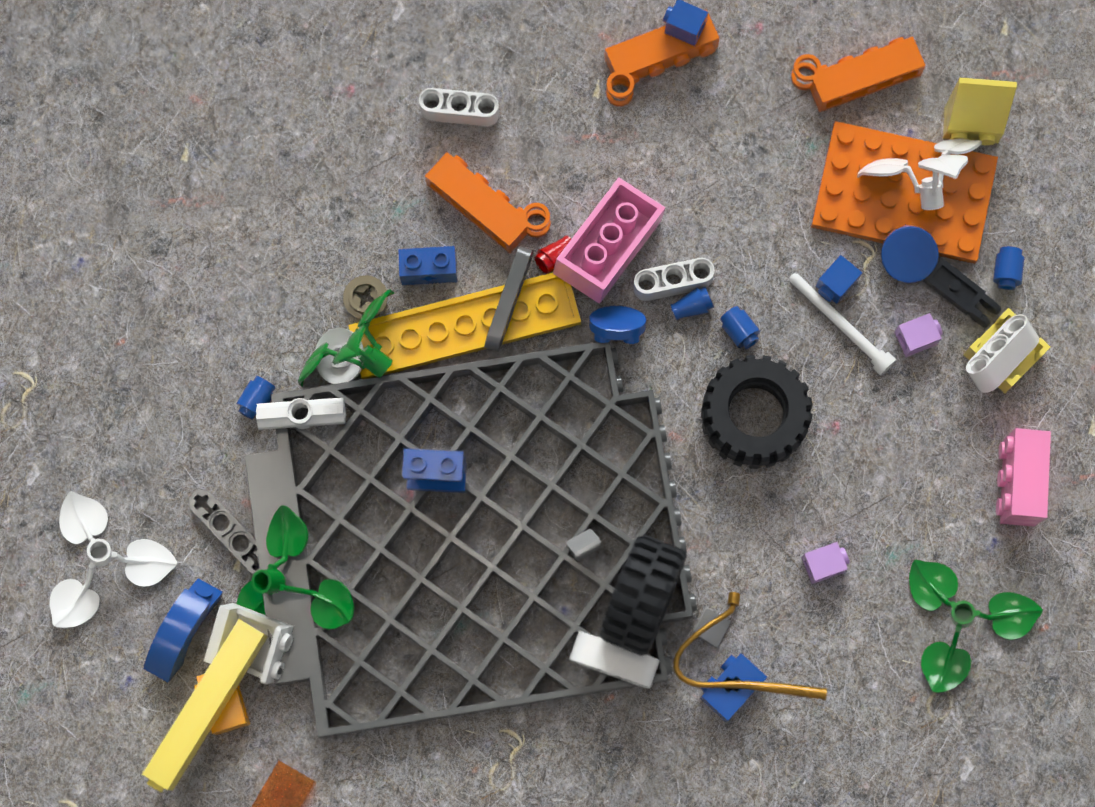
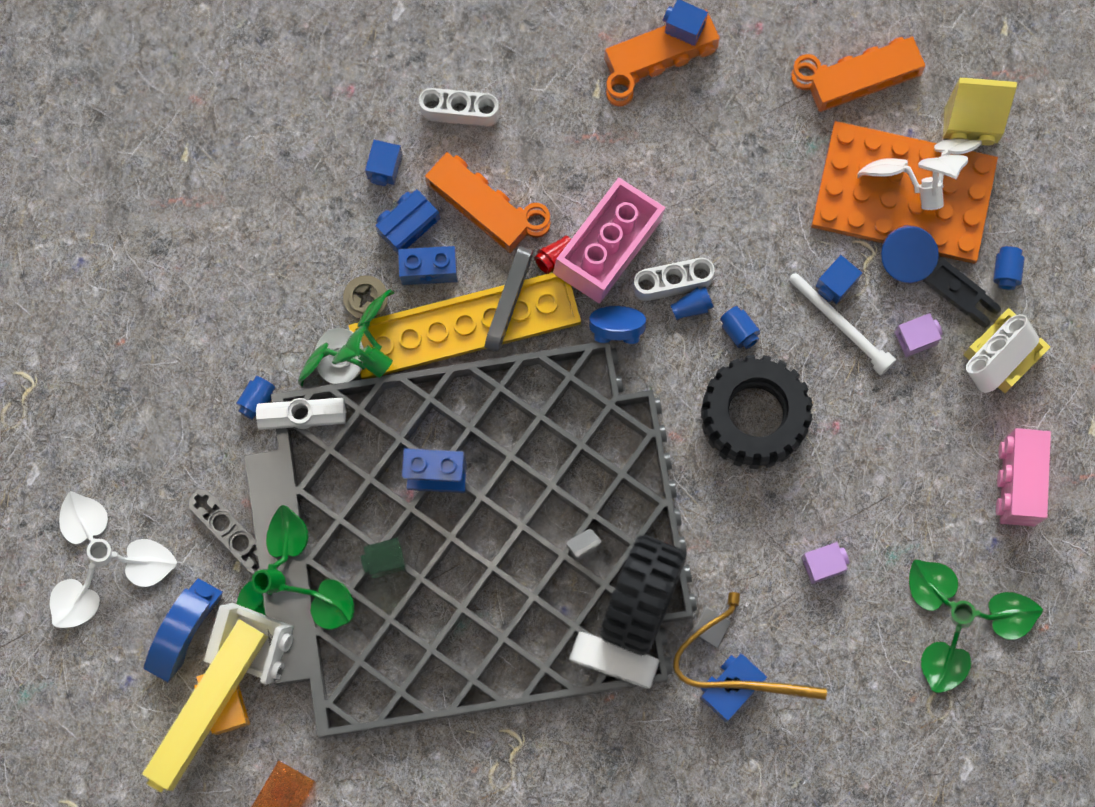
(383, 163): none -> blue brick
(383, 558): none -> clear green brick
(407, 221): none -> blue brick

